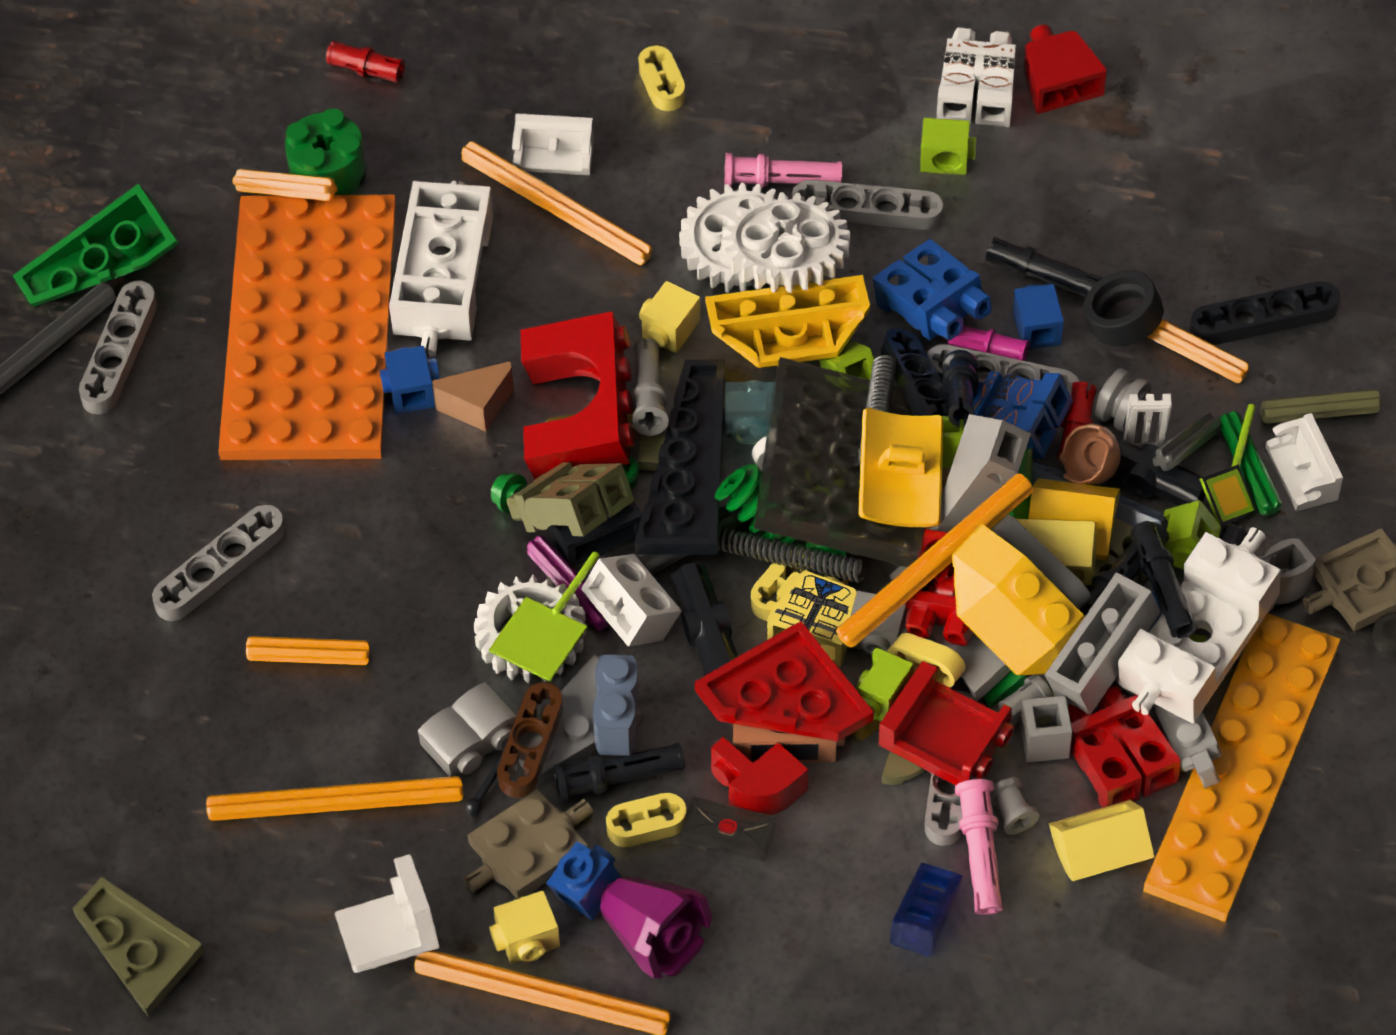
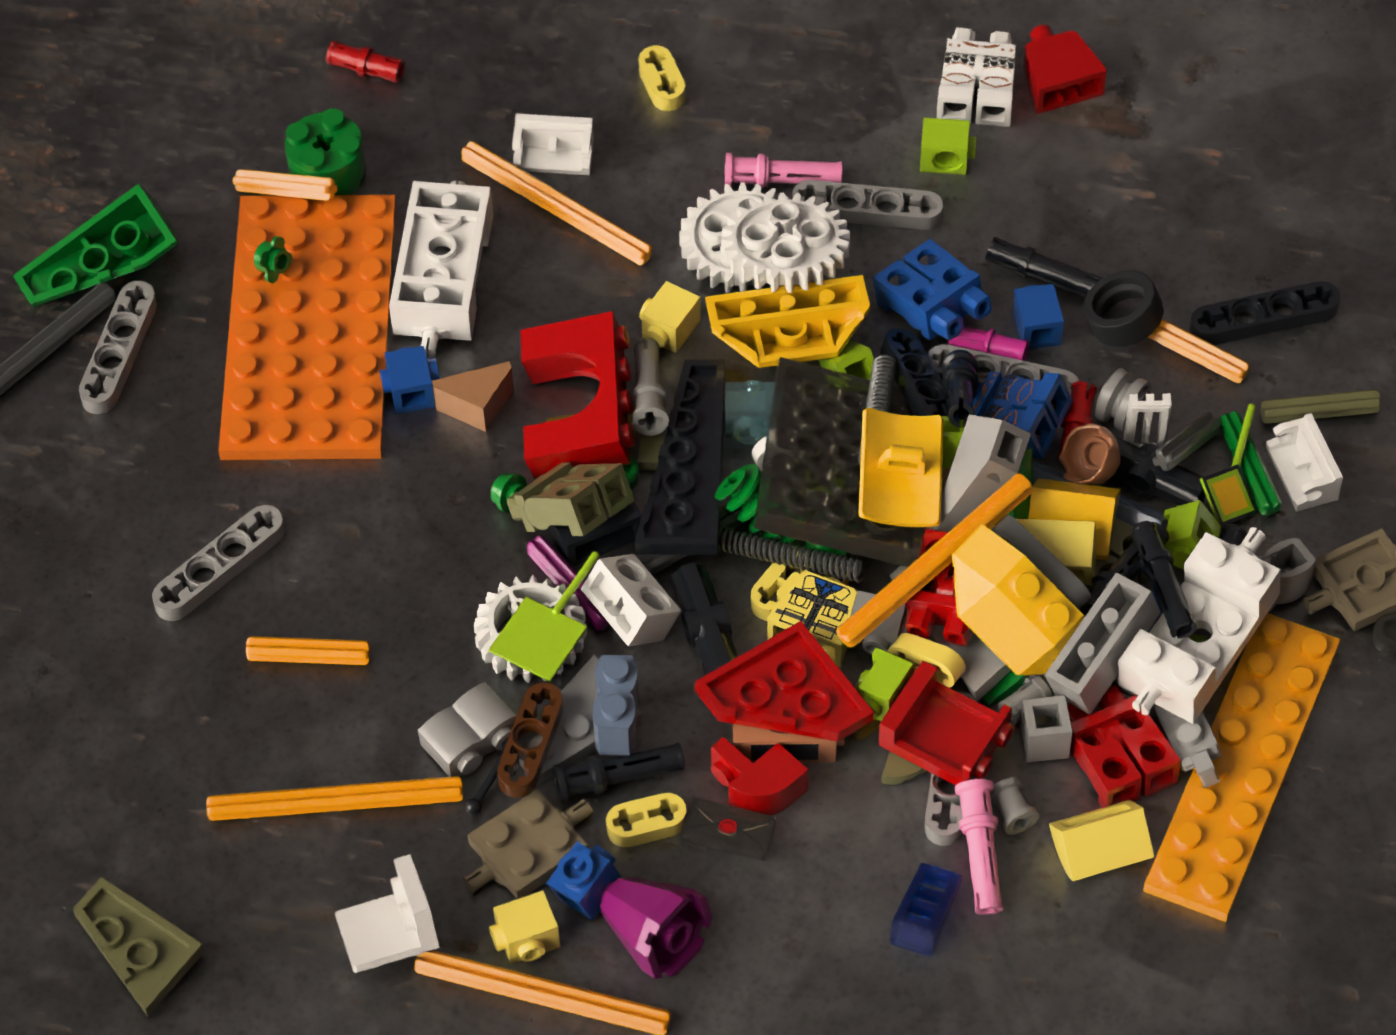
(272, 258): none -> green plate

